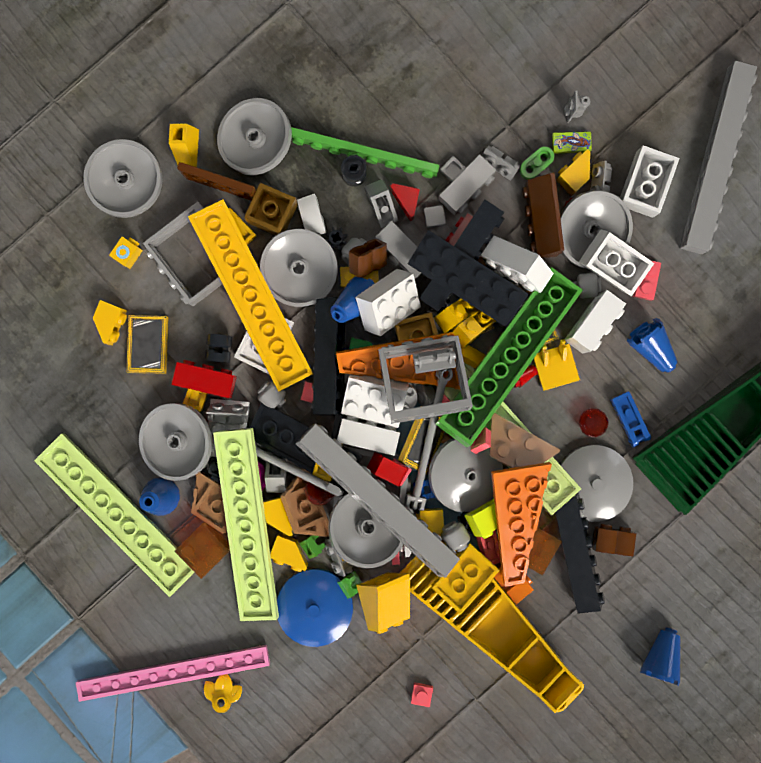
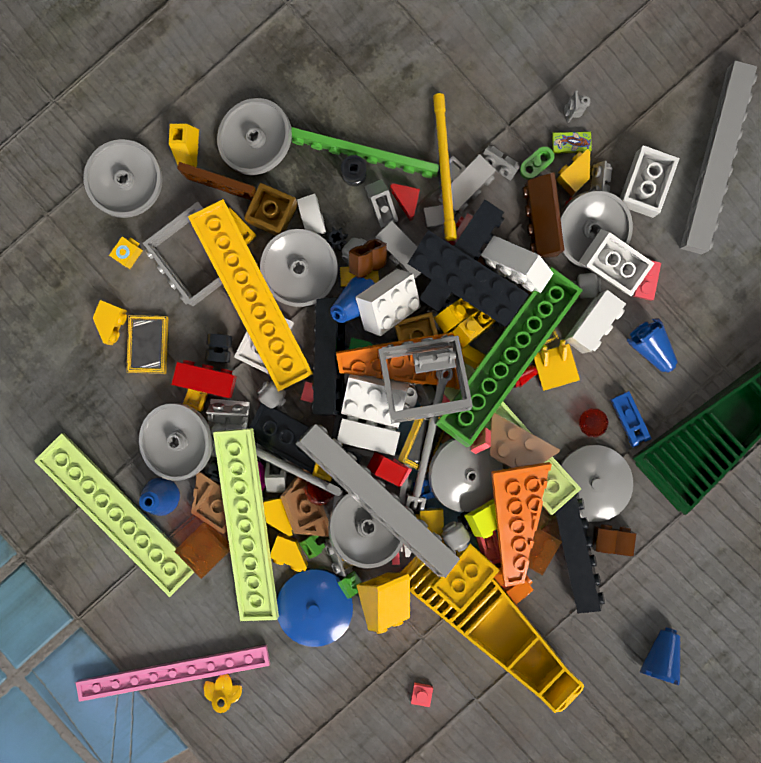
(449, 223): none -> yellow piece

